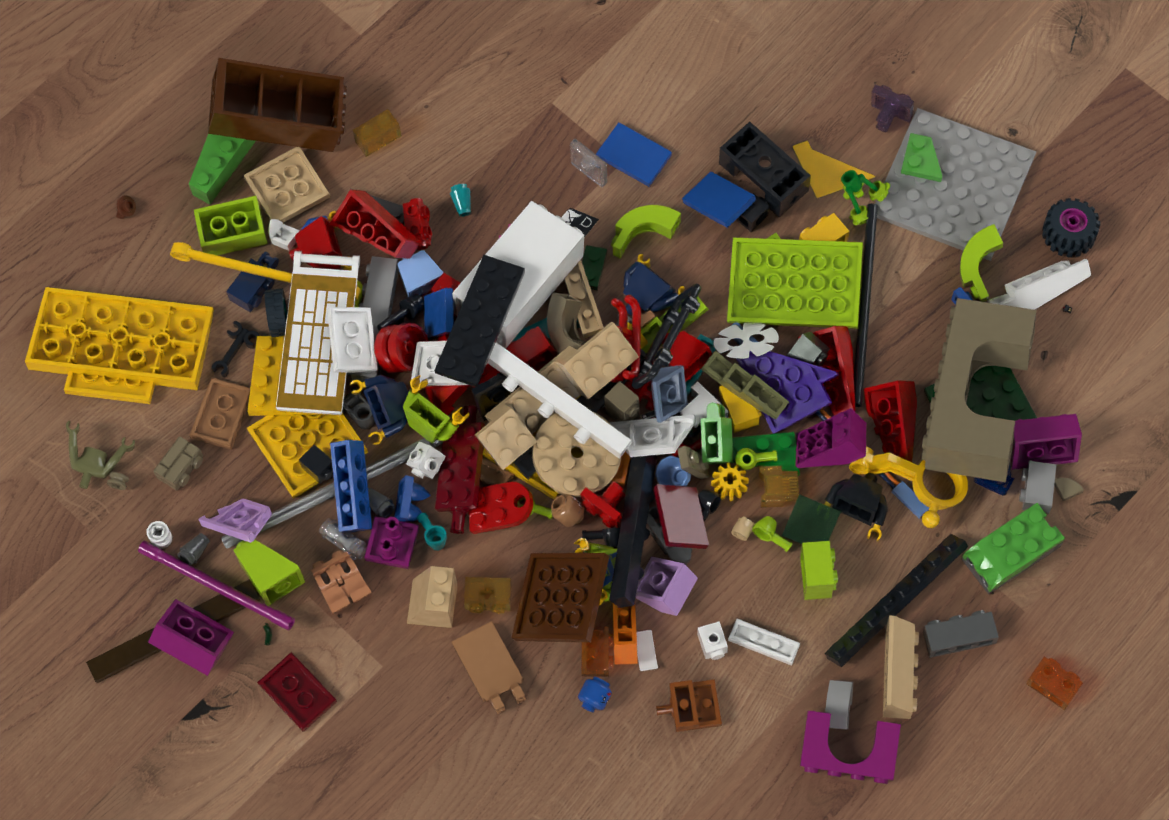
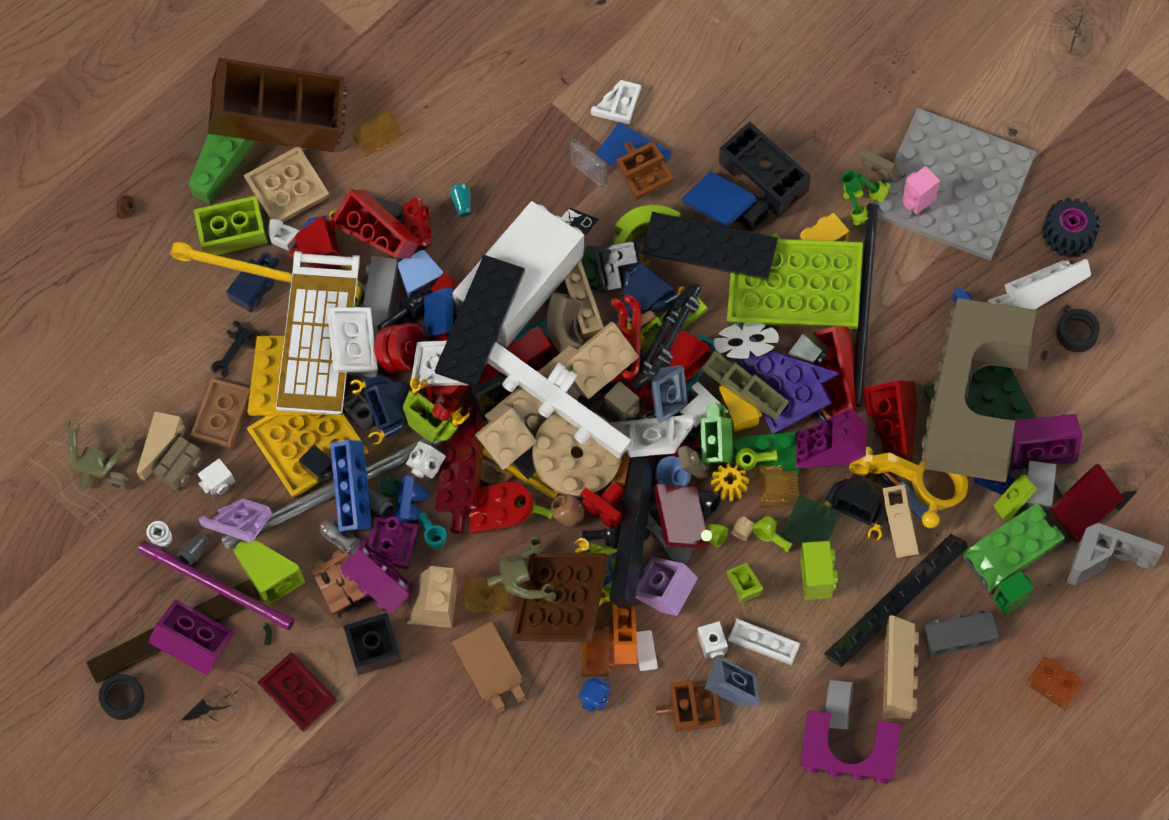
(114, 681): none -> black tyre
(119, 343): yellow slope -> none
(160, 438): none -> tan slope
(216, 478): none -> white brick
(276, 311): black wheel -> none
(372, 643): none -> black brick
(376, 576): none -> magenta slope
(389, 485): none -> clear green plate
(444, 406): none -> red beam
(515, 572): none -> olive piece
(562, 377): none -> white wheel
(610, 260): none -> plate
(618, 103): none -> white wing
(644, 169): none -> dark orange plate
(710, 246): none -> black plate
(715, 534): none -> lime bar
(733, 683): none -> sand blue slope
(744, 582): none -> lime slope
(824, 170): yellow sticker -> none
(883, 167): none -> dark tan plate
(890, 106): clear purple plate -> none
(901, 520): none -> tan slope
(920, 190): none -> bright pink brick
(921, 159): bright green wing -> none
(977, 248): lime arch -> none
(1013, 593): none -> green brick
(1015, 497): none -> lime plate
(1084, 316): none -> black tyre
(1086, 502): none -> dark red tile
(1101, 542): none -> light grey bracket

